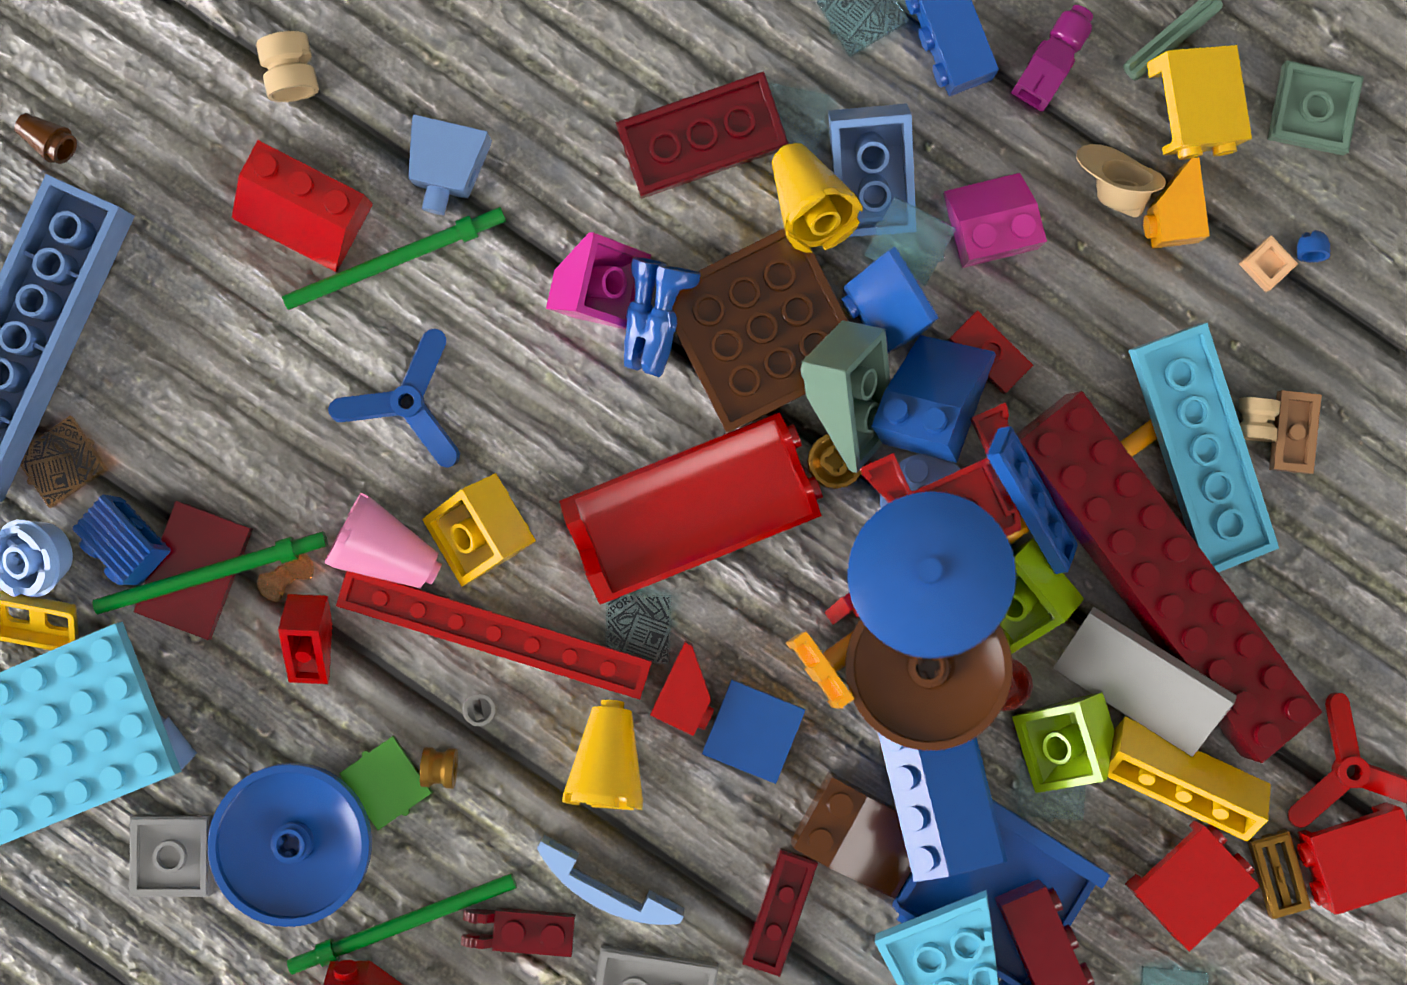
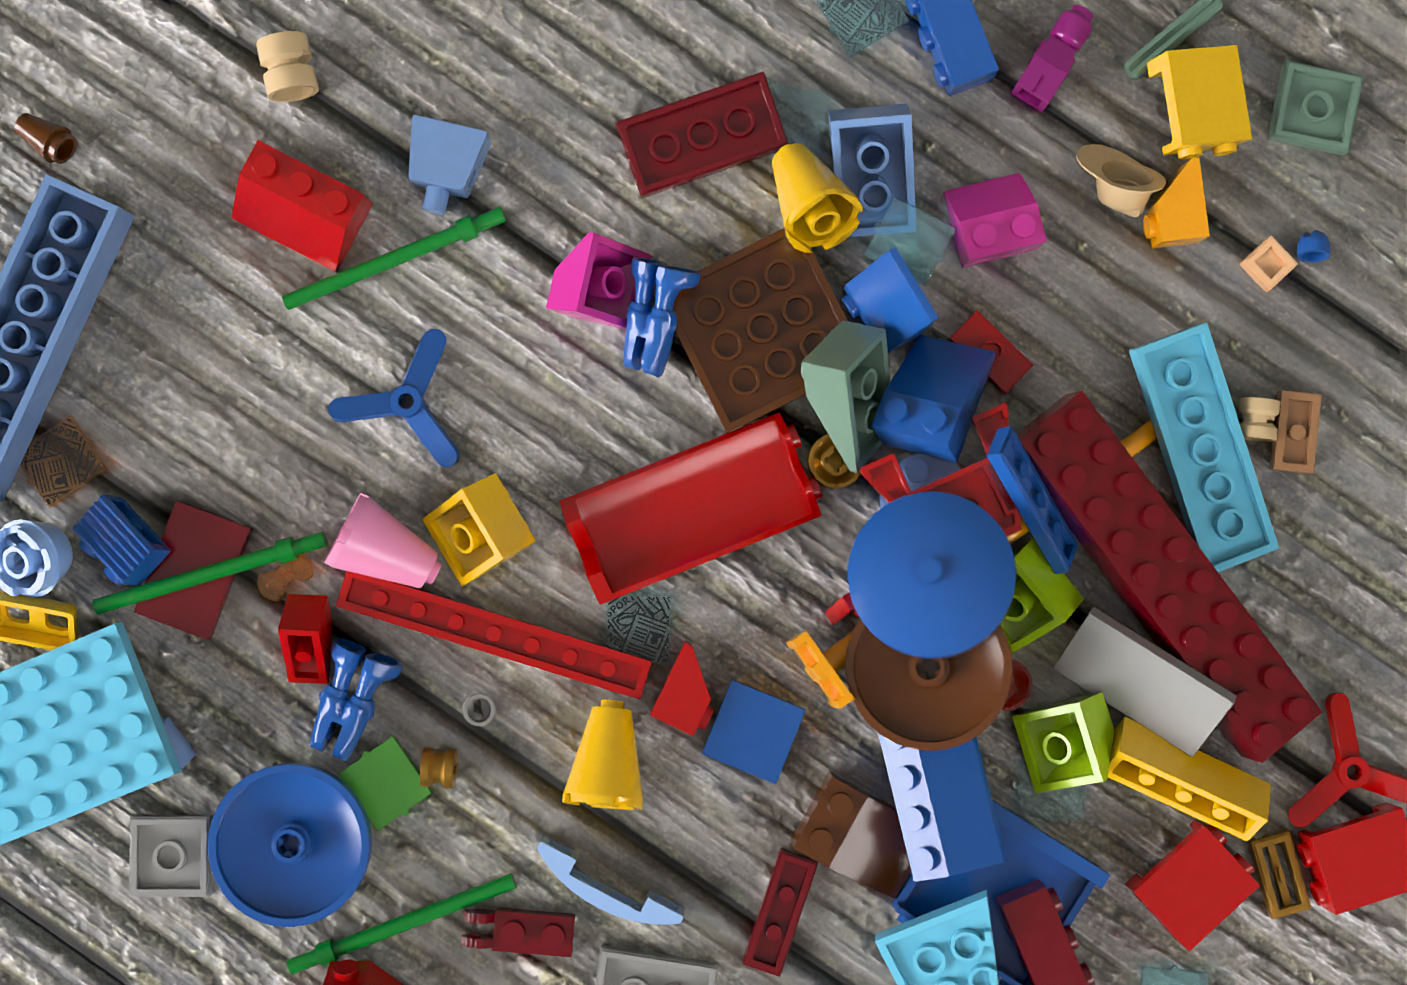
(355, 711): none -> blue piece

